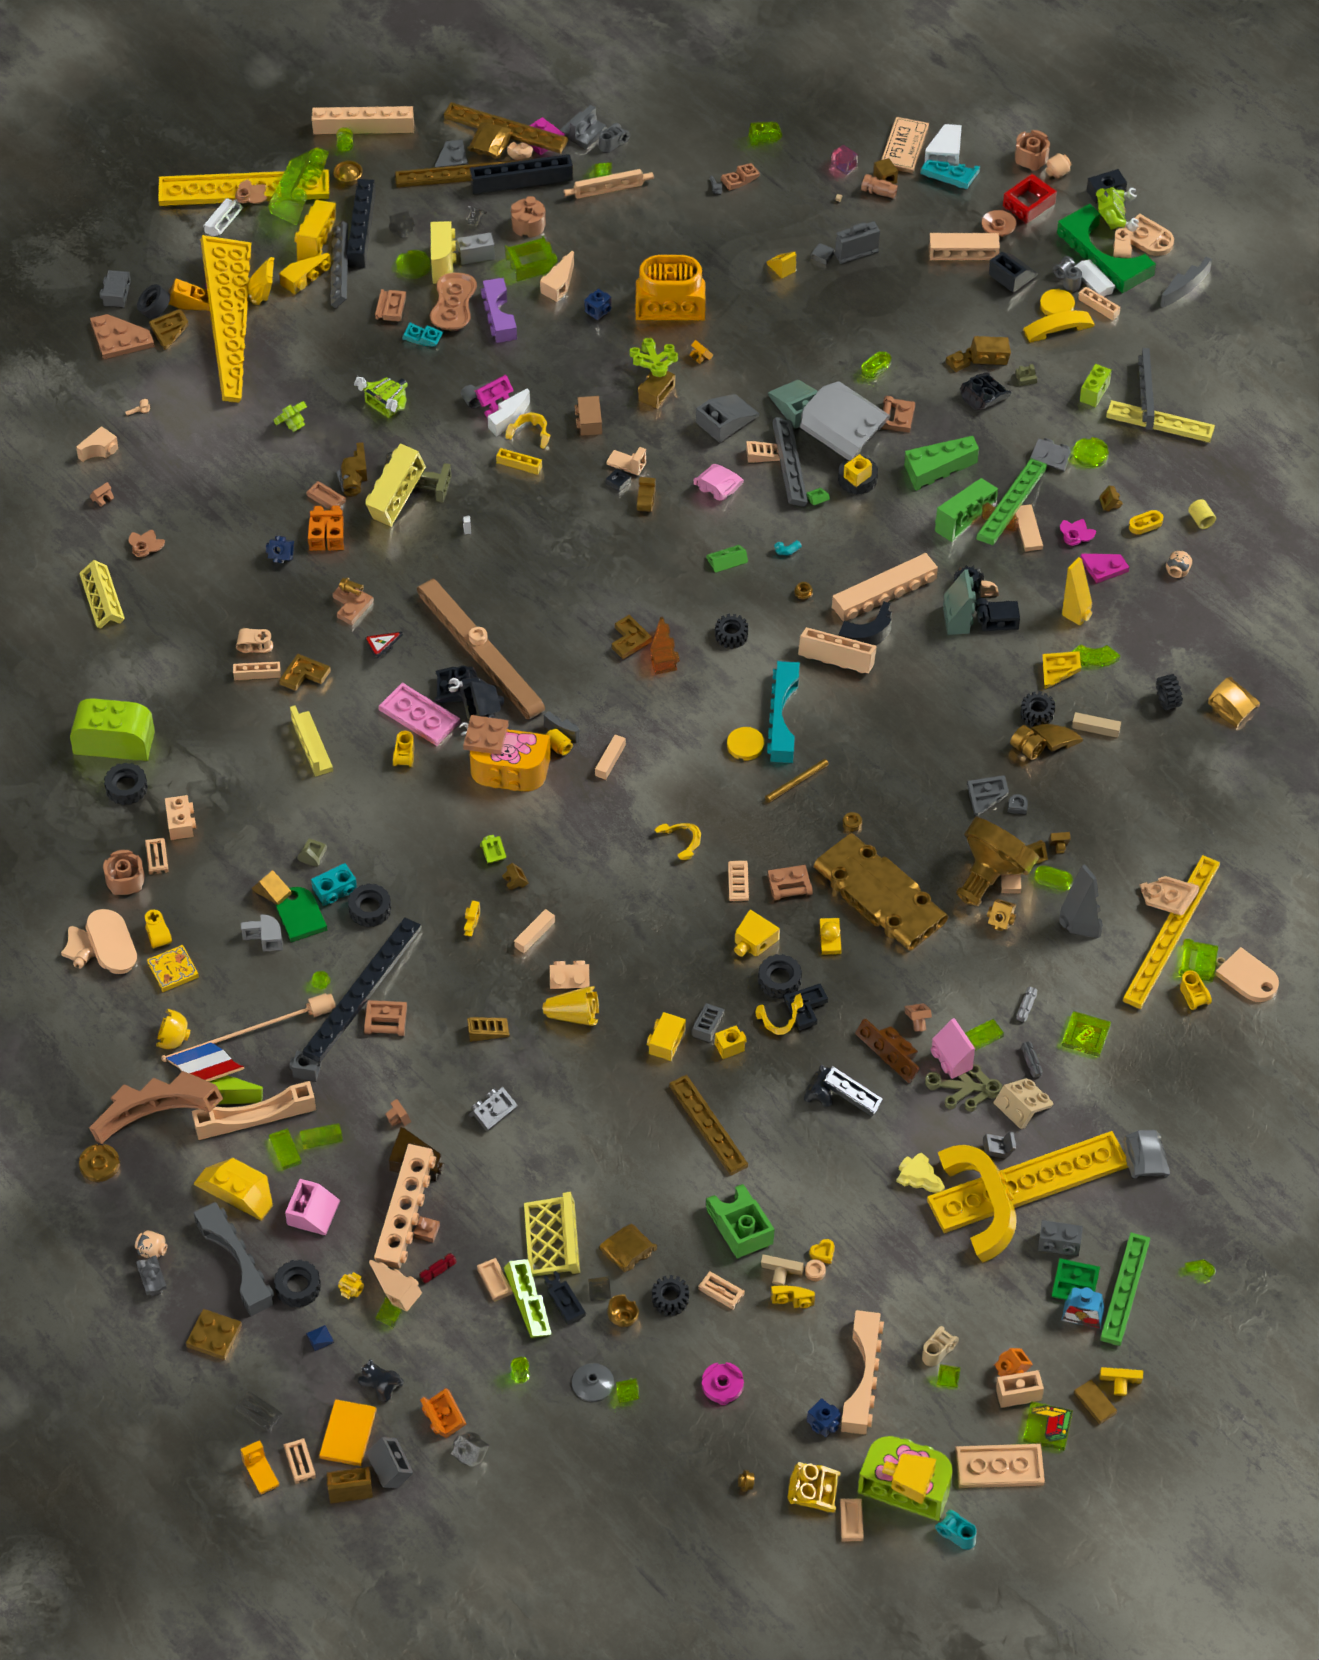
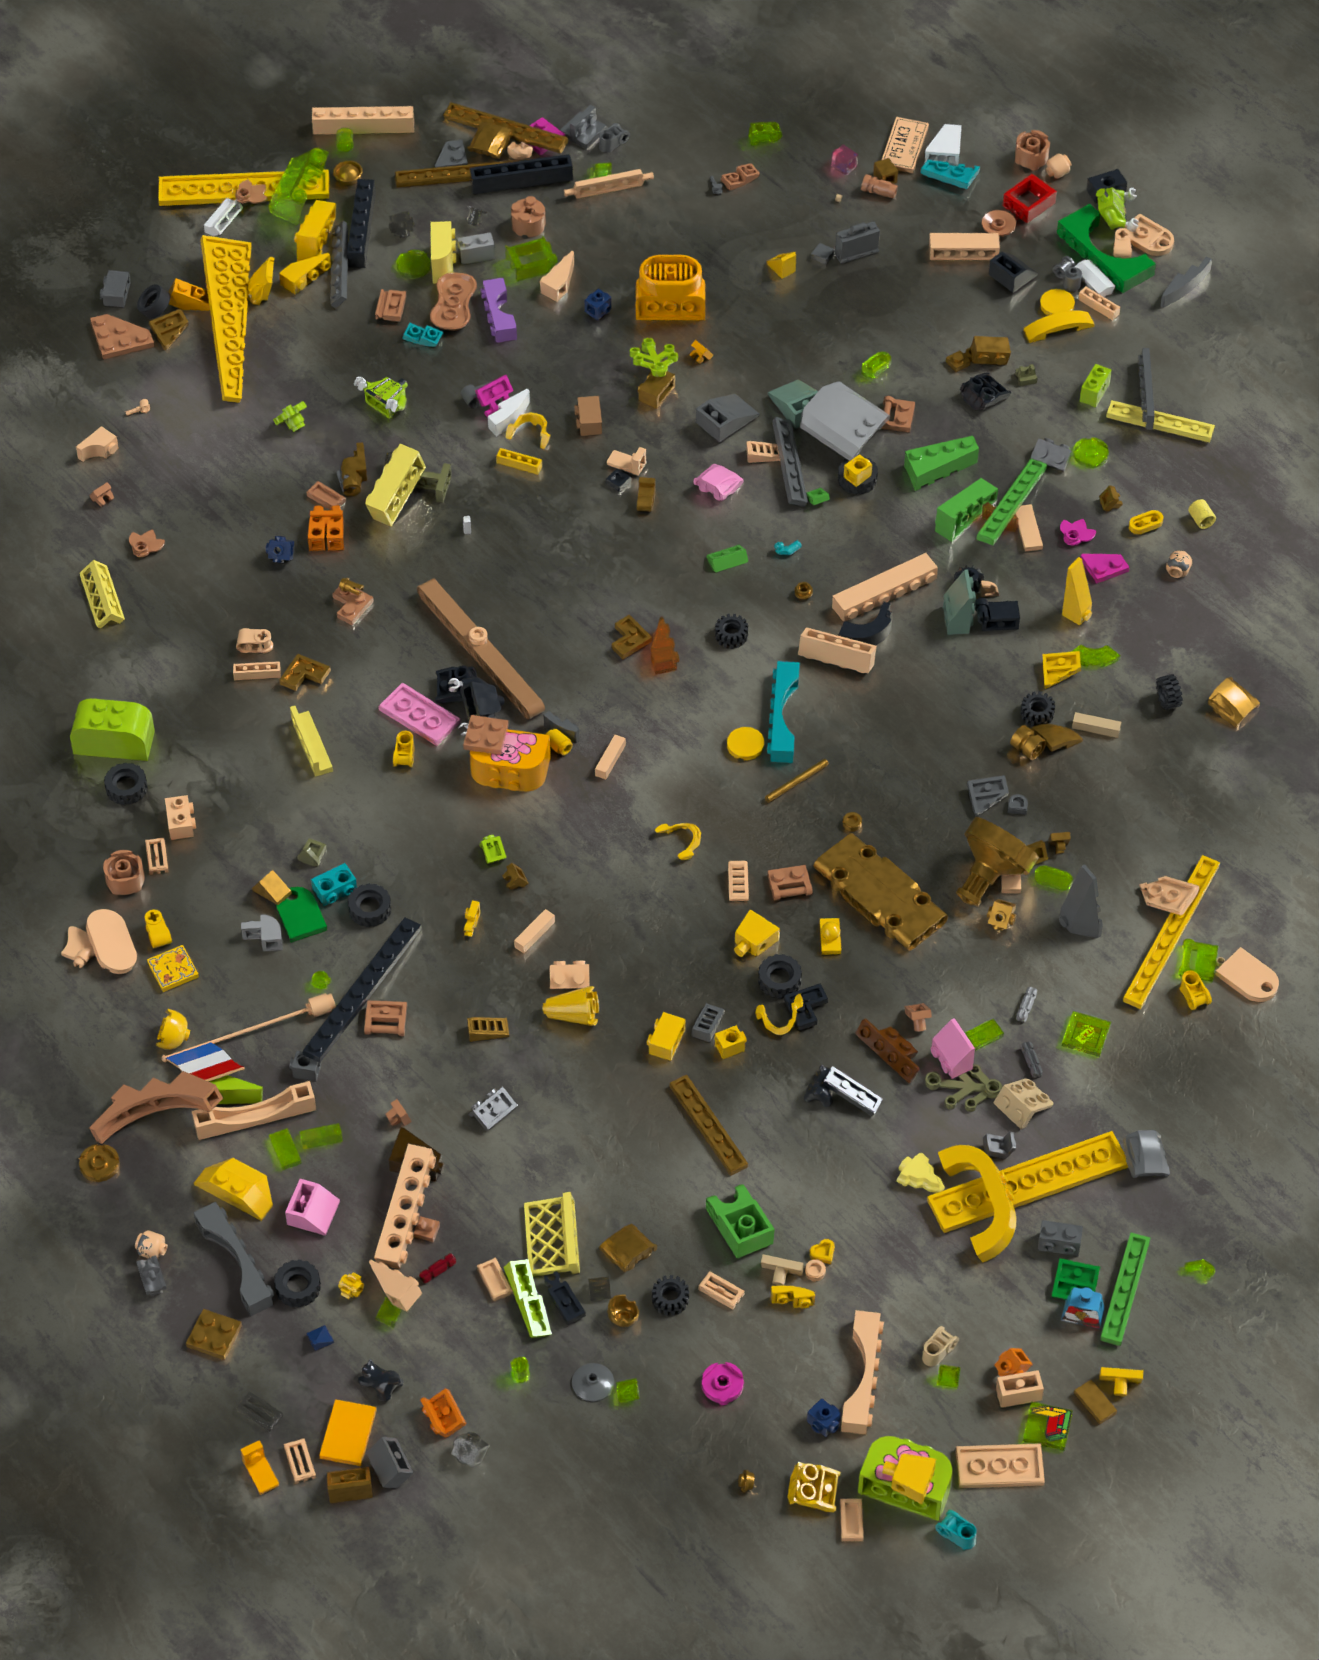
(381, 643): piece -> none

